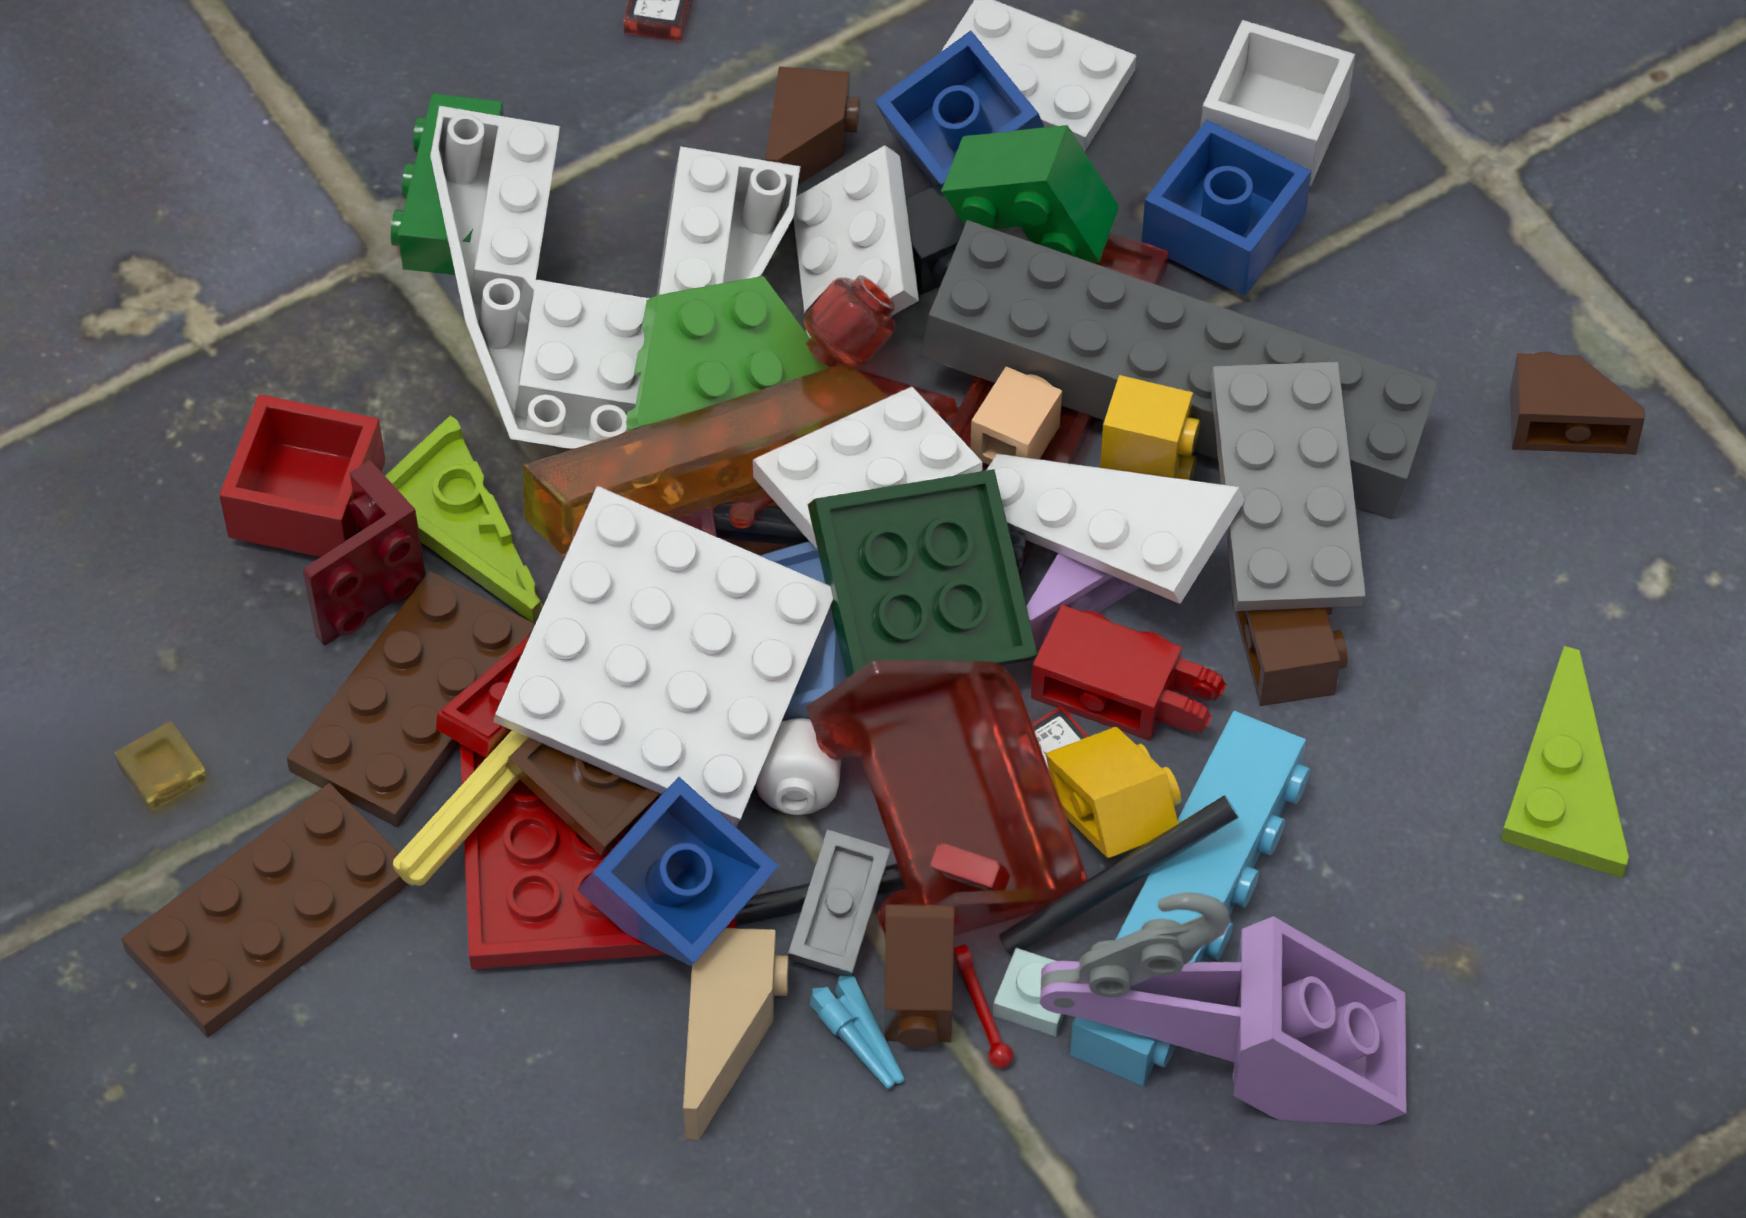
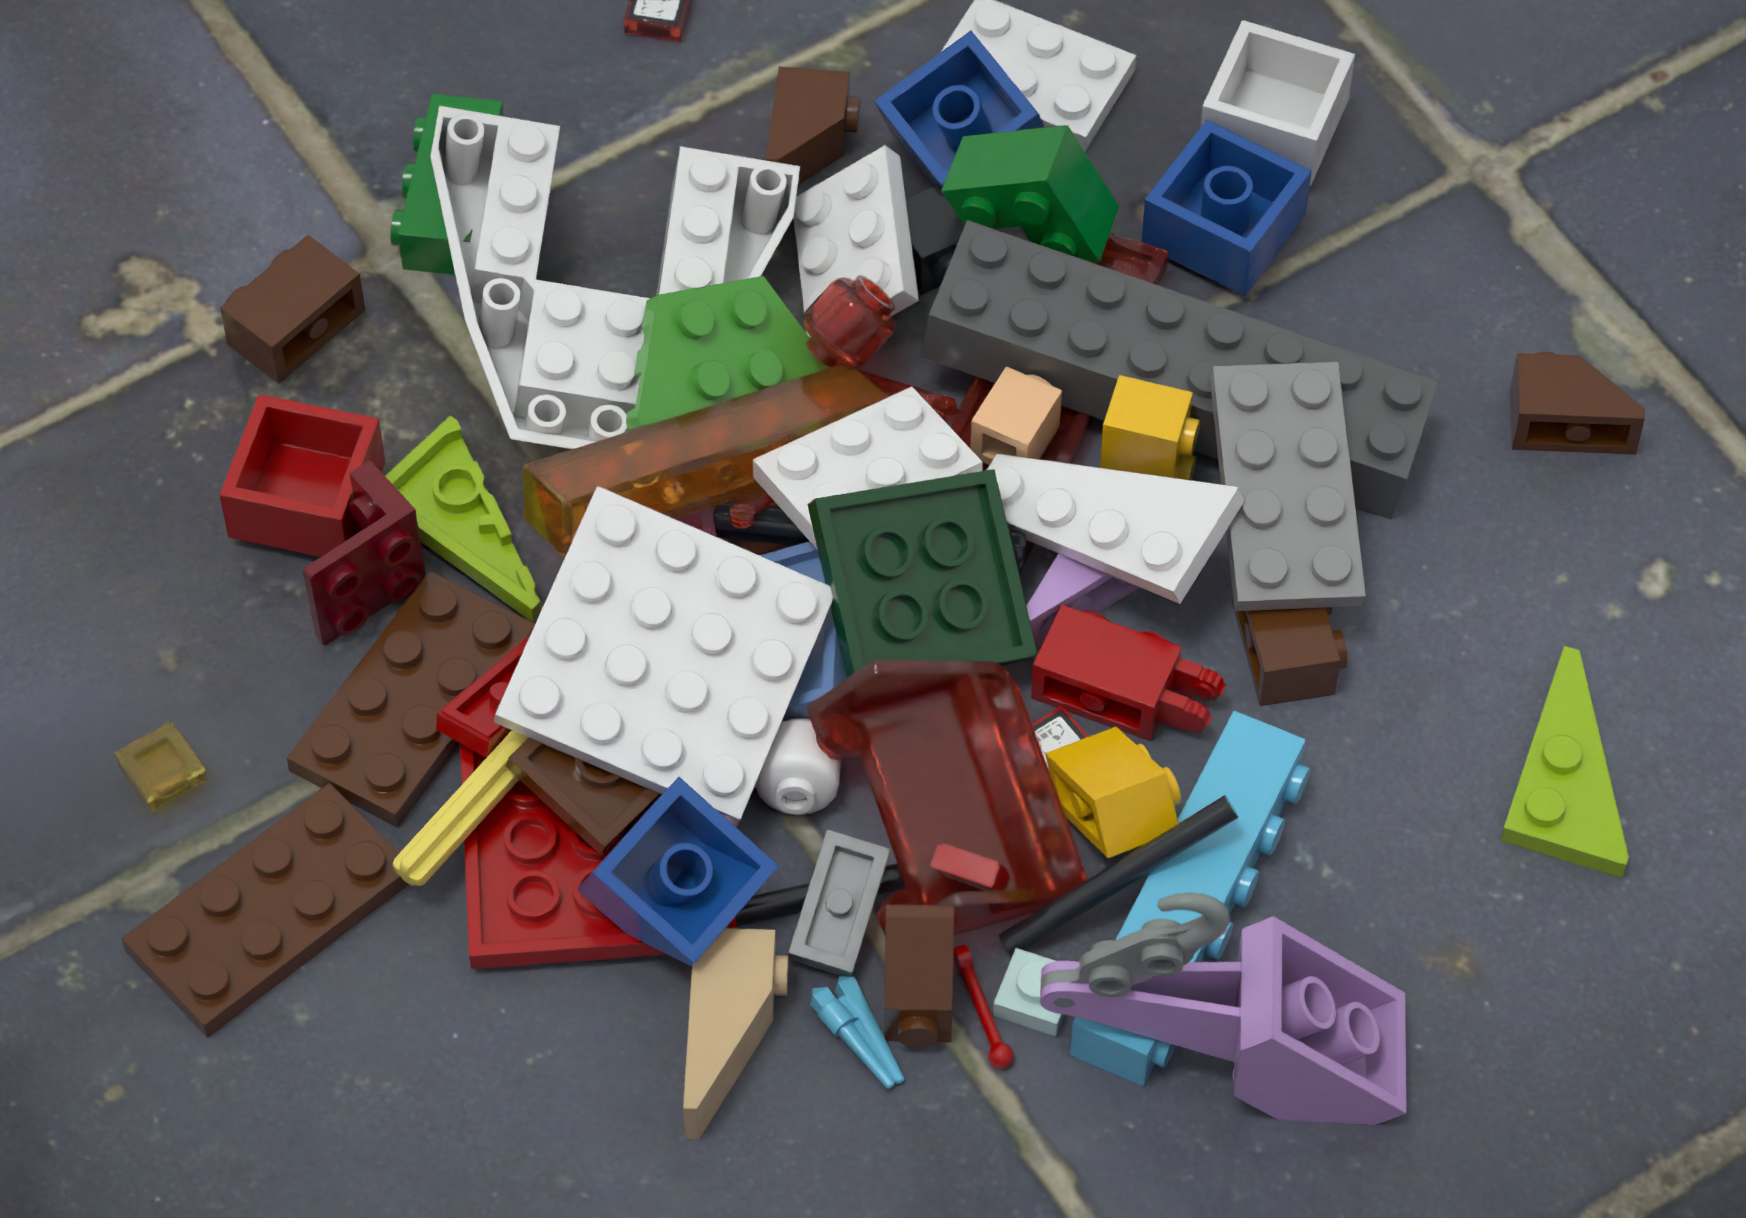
(292, 308): none -> reddish brown brick

